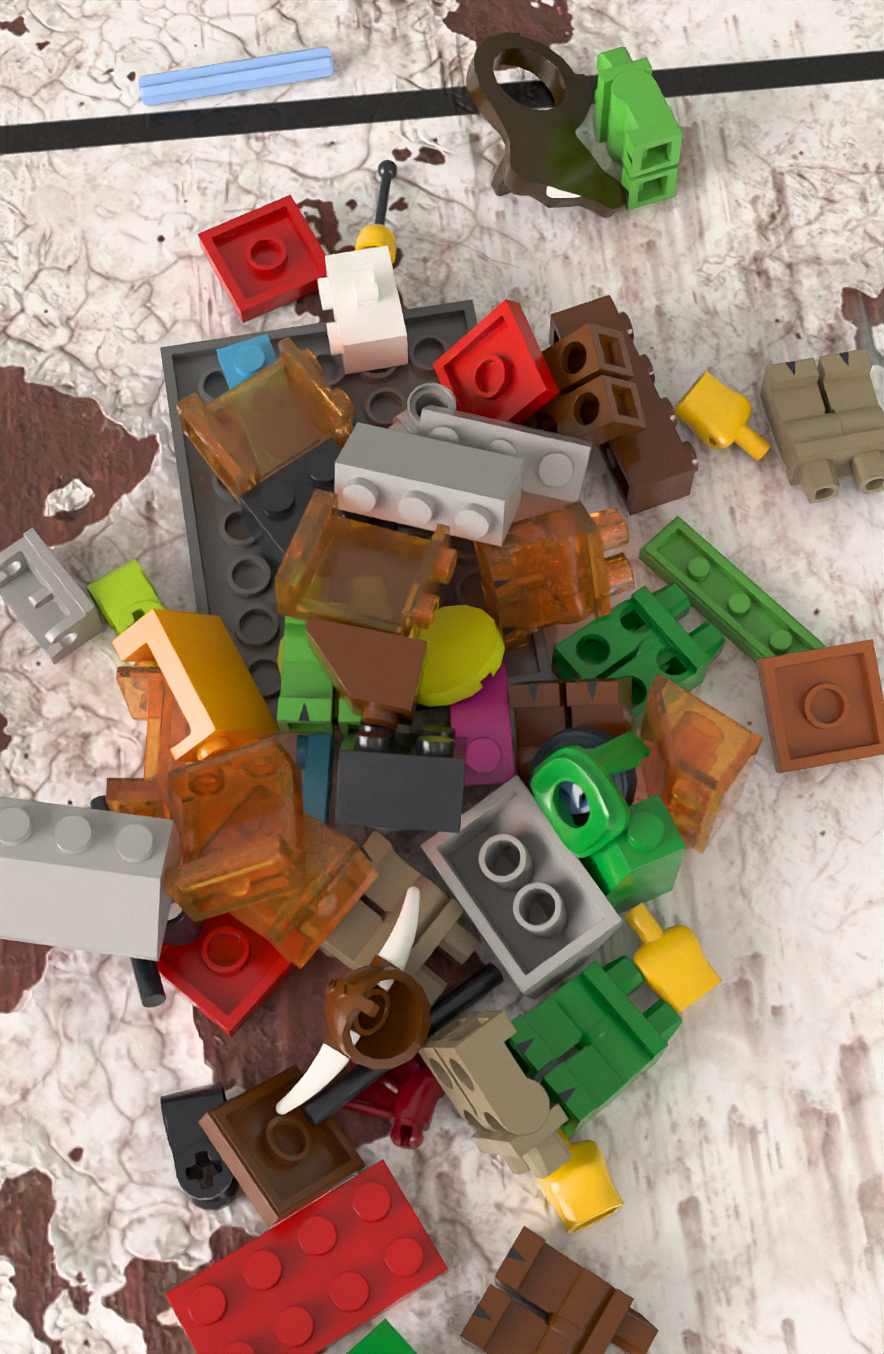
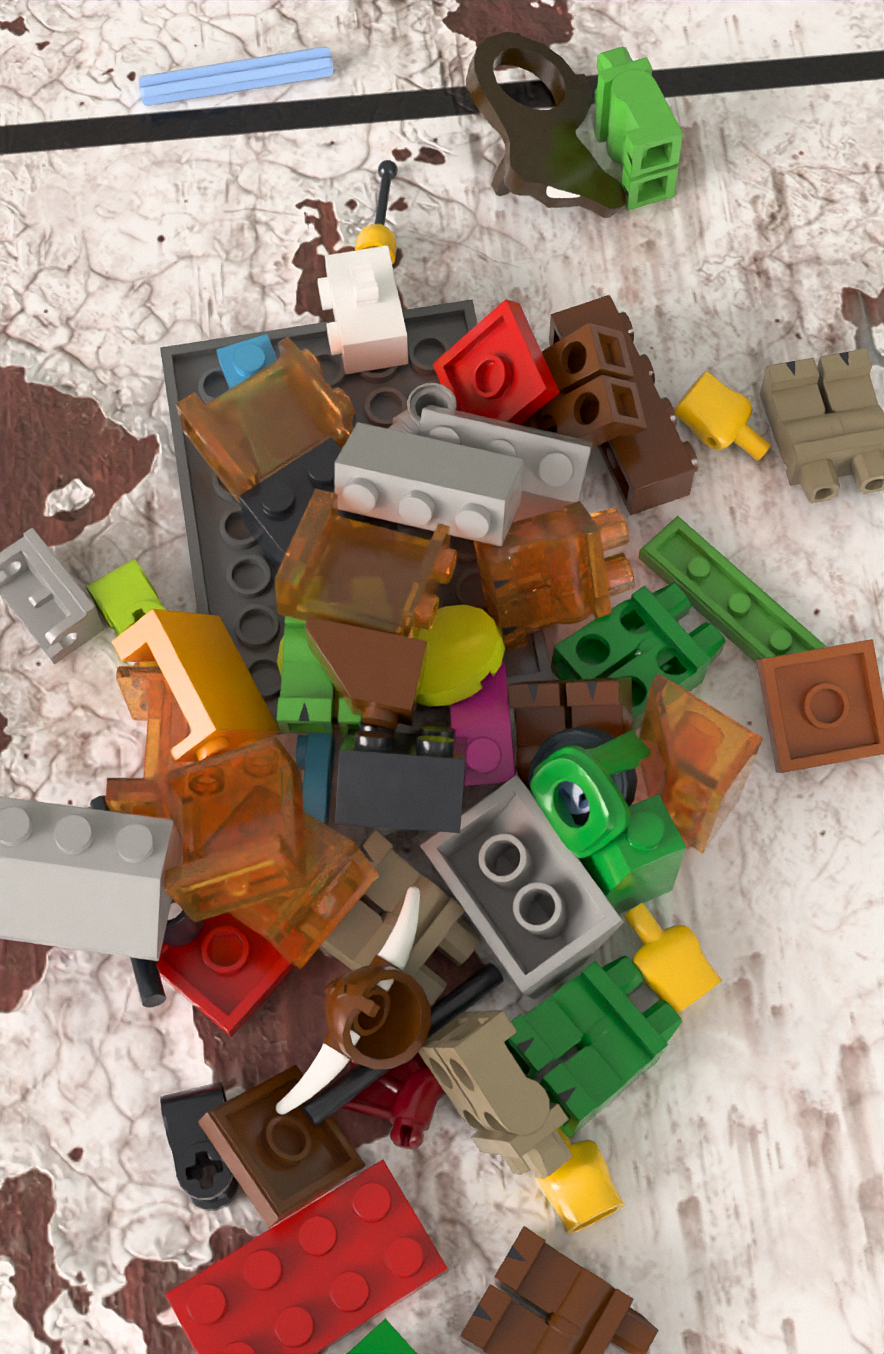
(265, 258): red plate -> none

